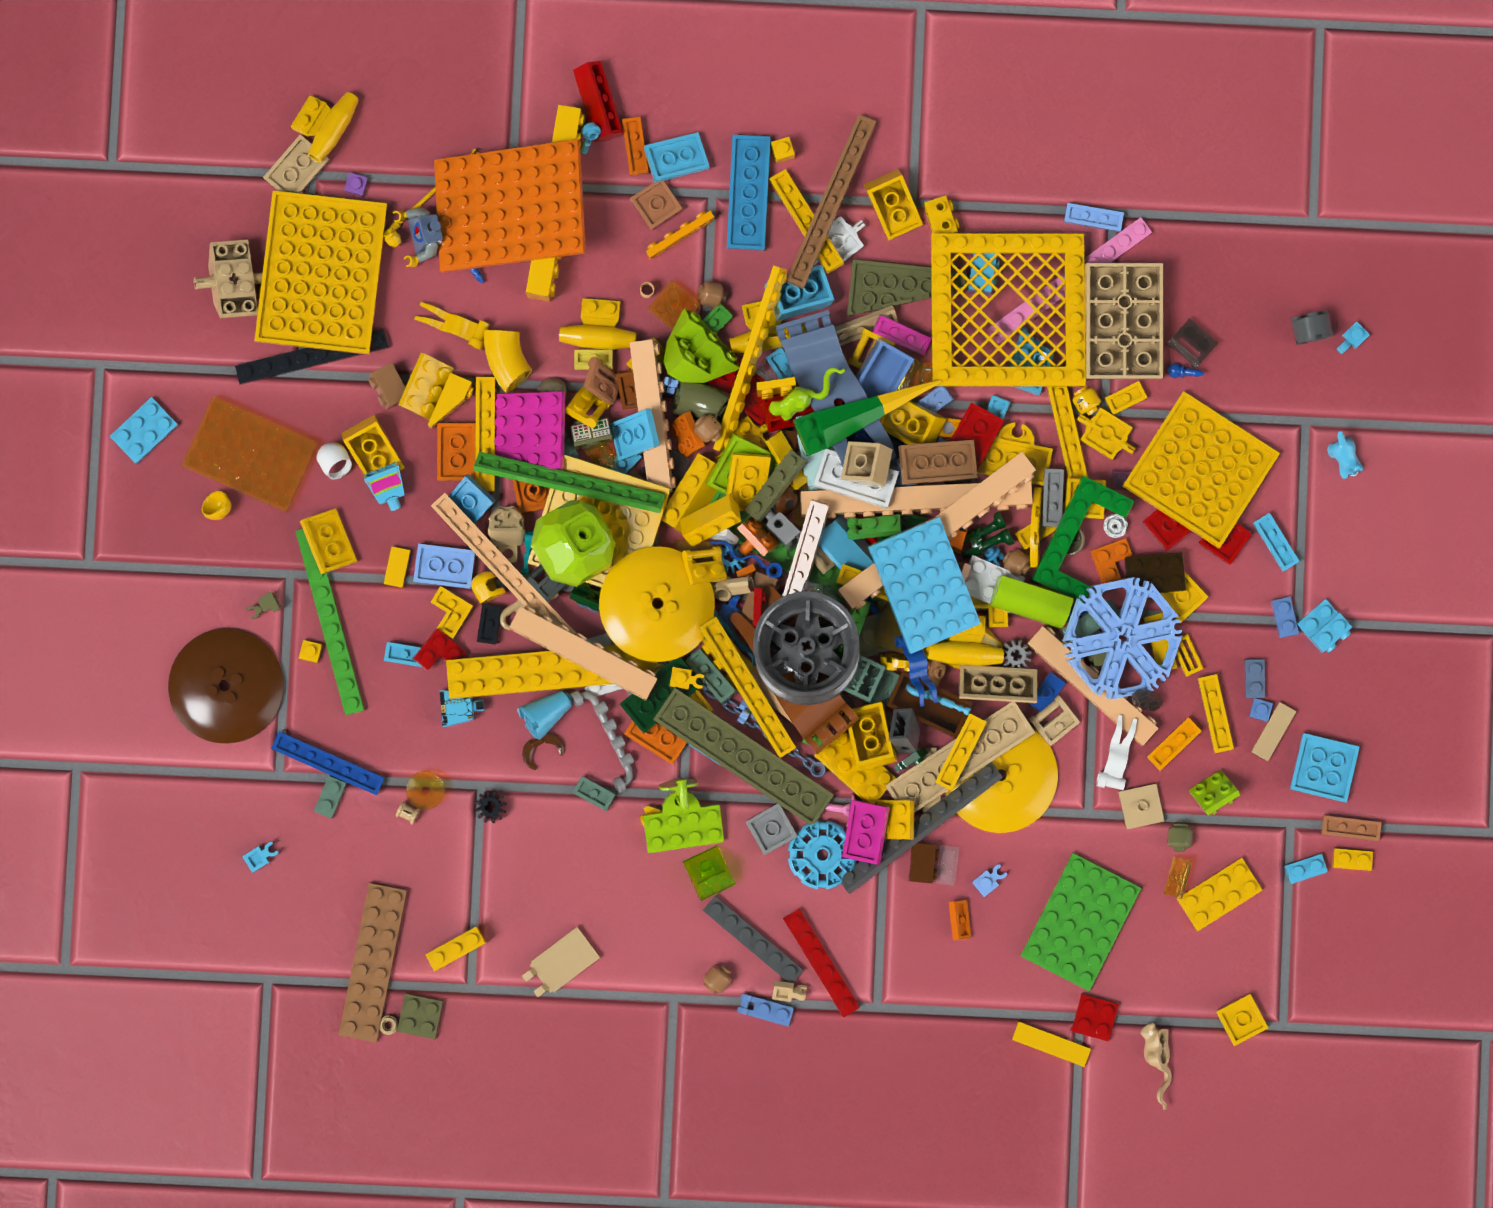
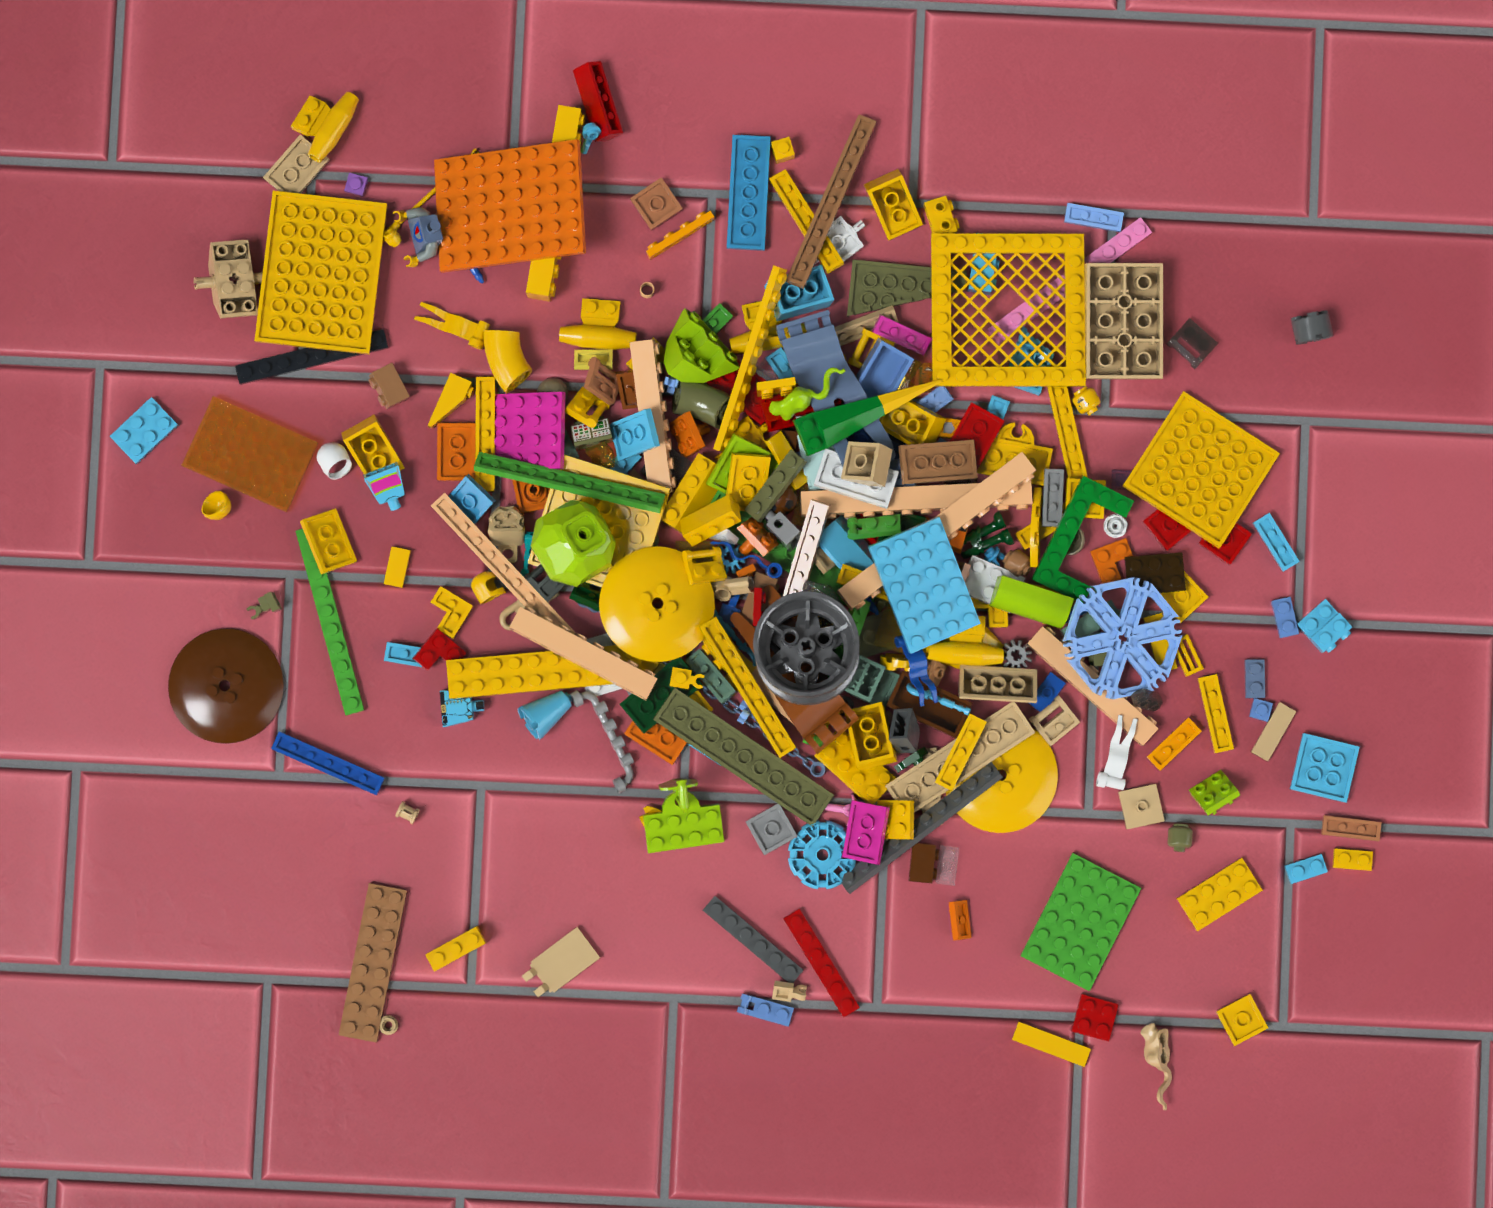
(258, 858): medium azure plate -> none
(310, 651): yellow plate -> none
(330, 797): sand green plate -> none
(416, 785): clear yellow dish -> none
(420, 1016): olive plate -> none
(425, 386): yellow plate -> none
(444, 566): light blue plate -> none
(484, 803): black gear -> none
(489, 624): black plate -> none
(529, 747): reddish brown piece -> none
(594, 793): sand green plate -> none
(634, 146): orange plate -> none
(671, 303): clear yellow plate -> none
(676, 157): medium azure plate -> none
(707, 428): medium nougat head -> none
(709, 873): clear neon green slope -> none
(711, 294): medium nougat head -> none
(717, 979): medium nougat head -> none
(987, 882): light blue plate -> none
(1106, 434): yellow plate -> none
(1125, 398): yellow plate -> none
(1176, 370): blue bar -> none
(1177, 877): clear yellow plate -> none
(1344, 453): medium azure animal -> none
(1354, 336): medium azure plate -> none

